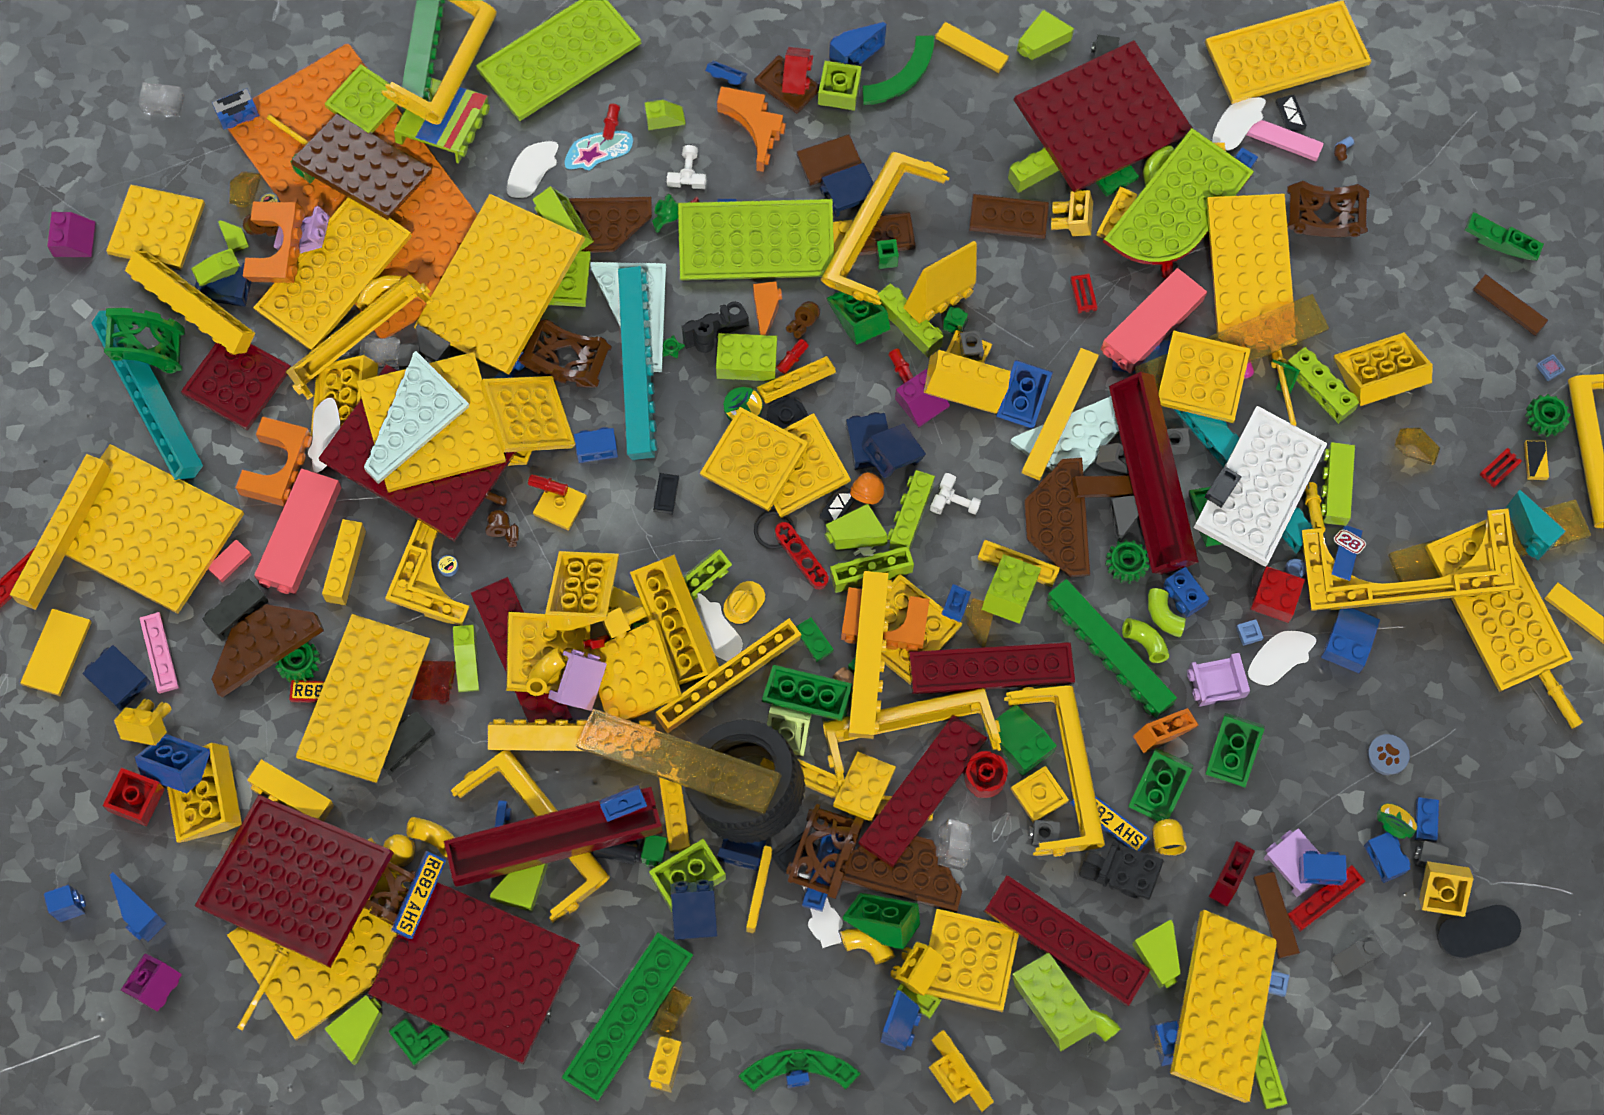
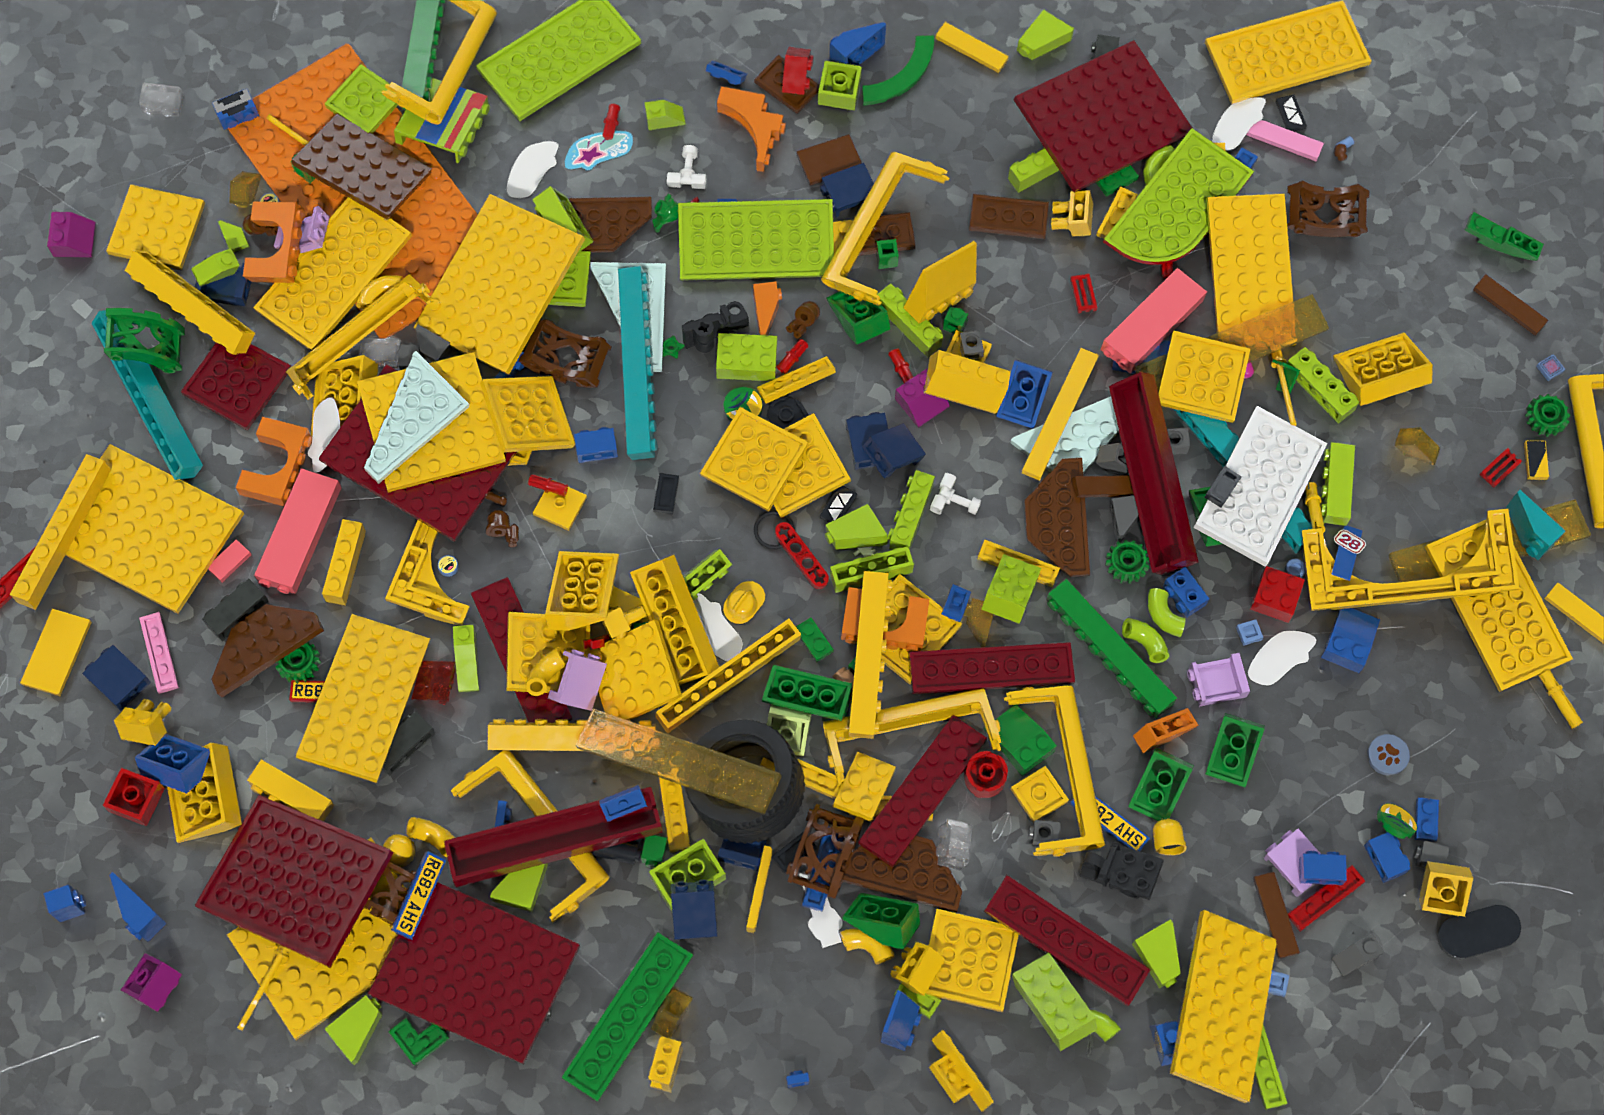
(795, 1060): green tile -> none
(868, 488): orange hat -> none
(1232, 873): dark red slope -> none

